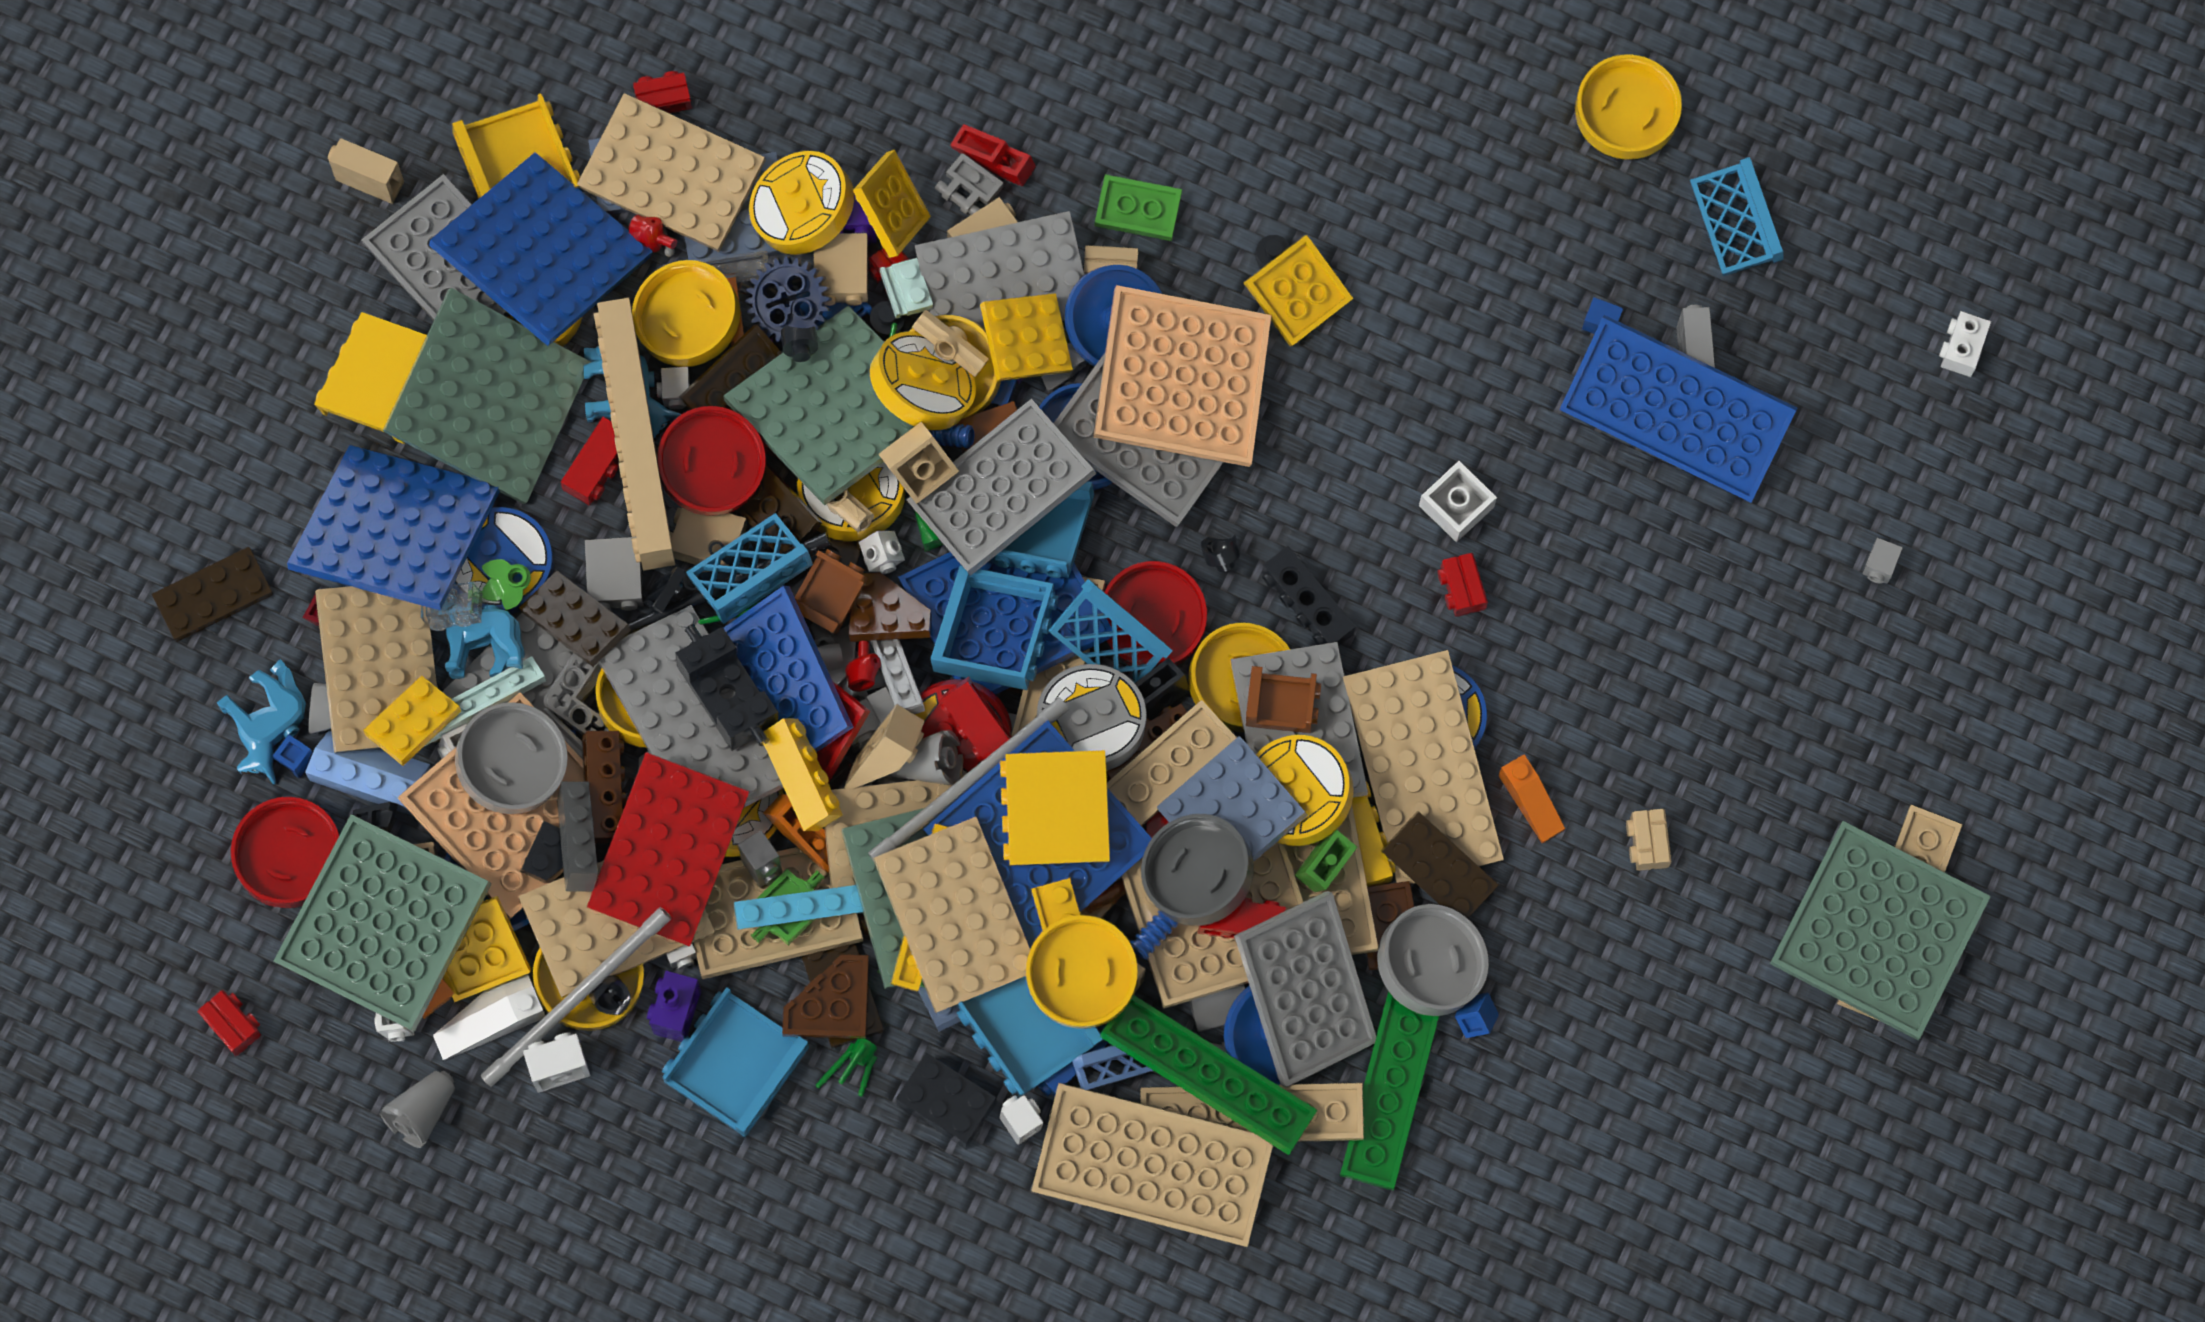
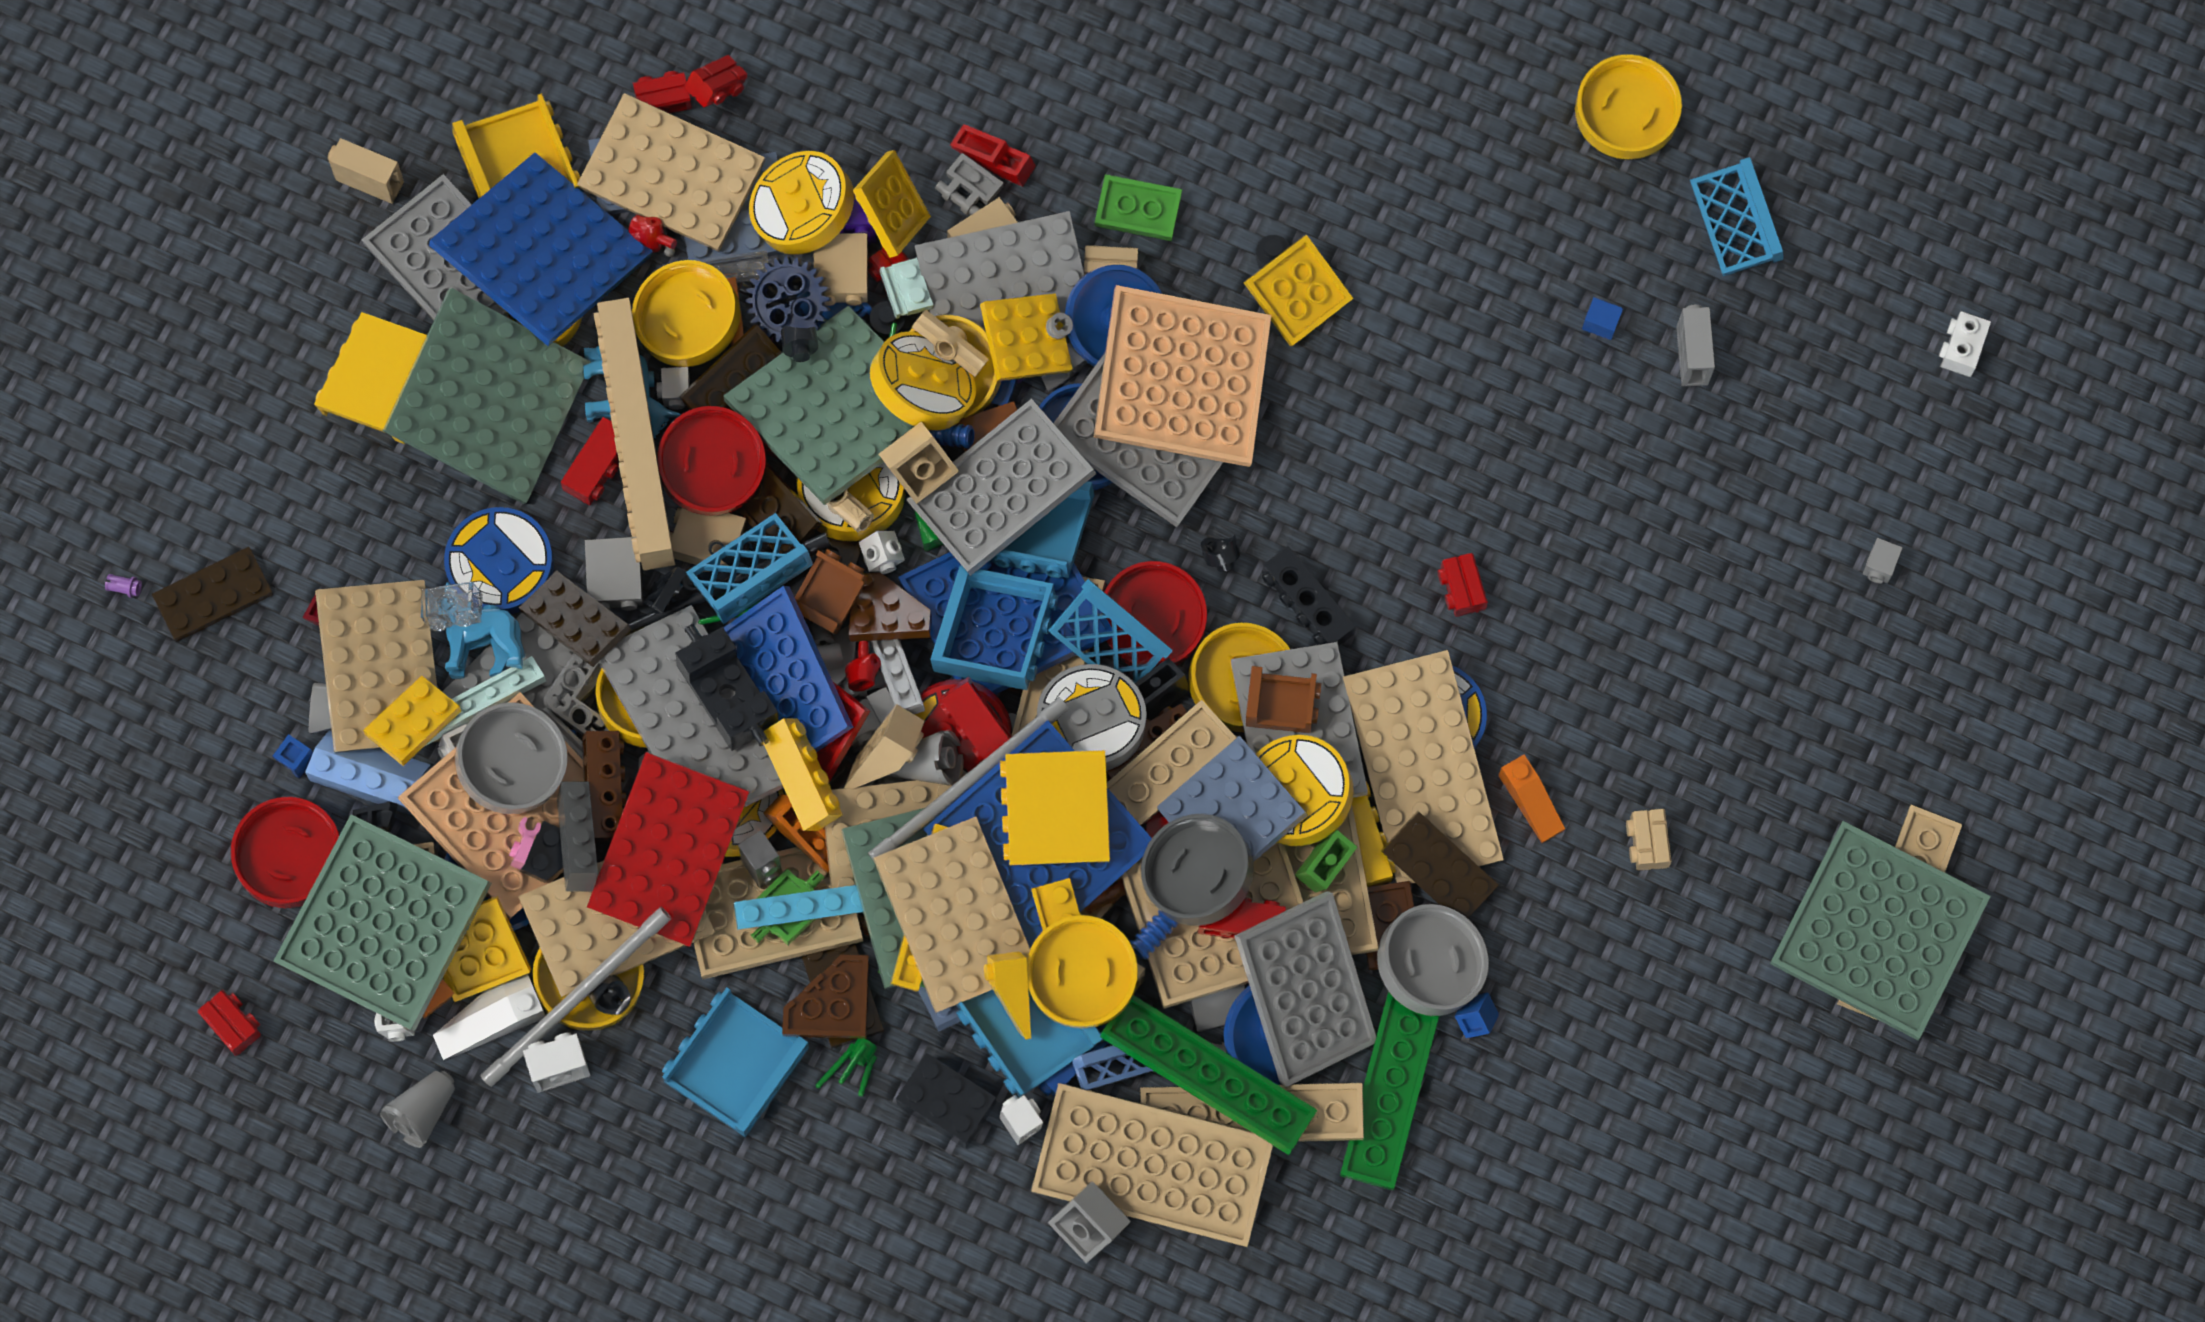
(128, 586): none -> medium lavender pin
(270, 724): dark azure animal -> none
(394, 527): blue plate -> none
(502, 585): bright green plate -> none
(521, 849): none -> bright pink plate
(674, 1006): dark purple brick -> none
(682, 957): white plate -> none
(716, 81): none -> red brick
(1010, 983): none -> yellow slope
(1052, 322): none -> light grey bush
(1089, 1222): none -> light grey slope
(1457, 501): white brick -> none
(1678, 408): blue plate -> none

